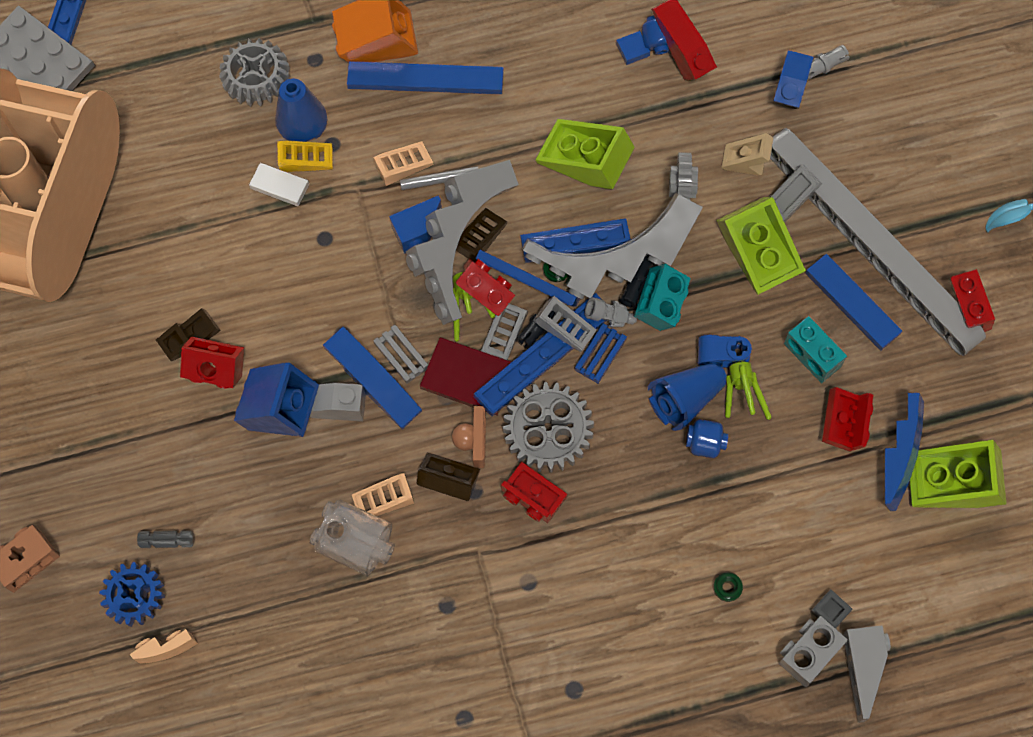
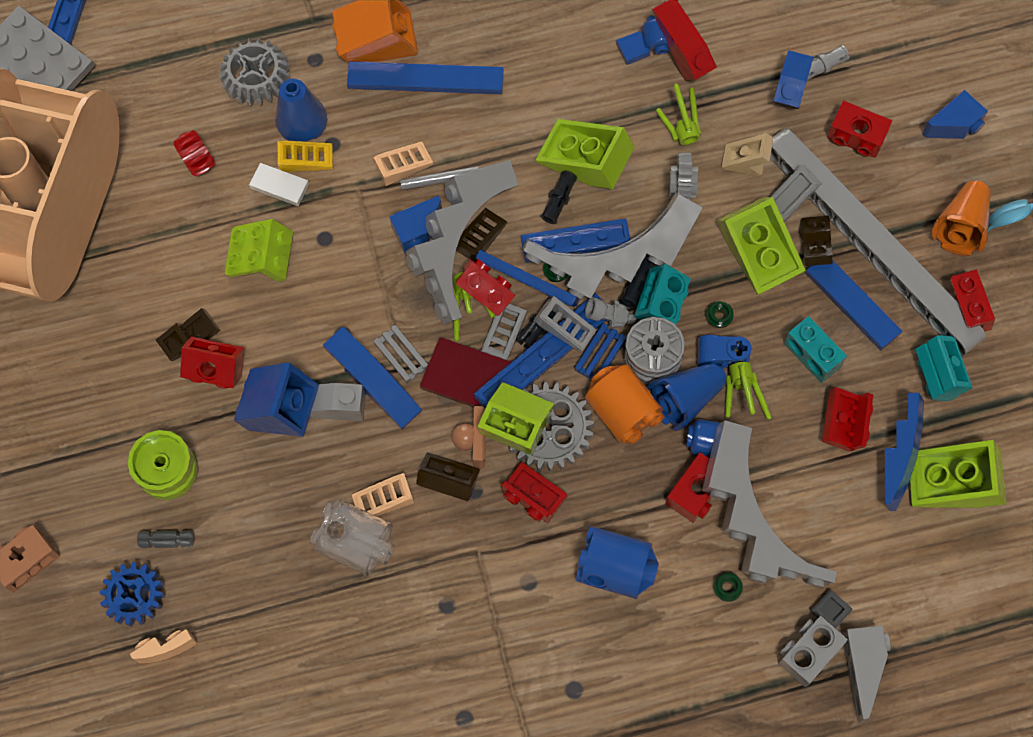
(162, 465): none -> lime wheel
(194, 153): none -> red gear
(259, 248): none -> lime bracket
(515, 418): none -> lime slope
(559, 197): none -> black pin
(617, 563): none -> blue cylinder
(623, 403): none -> orange cylinder
(649, 363): none -> light grey wheel
(682, 497): none -> red brick
(687, 129): none -> lime plant
(723, 308): none -> dark green plate
(729, 478): none -> light grey arch
(817, 240): none -> dark brown slope
(871, 124): none -> red brick
(943, 368): none -> teal brick
(957, 119): none -> blue slope
(965, 220): none -> orange cone

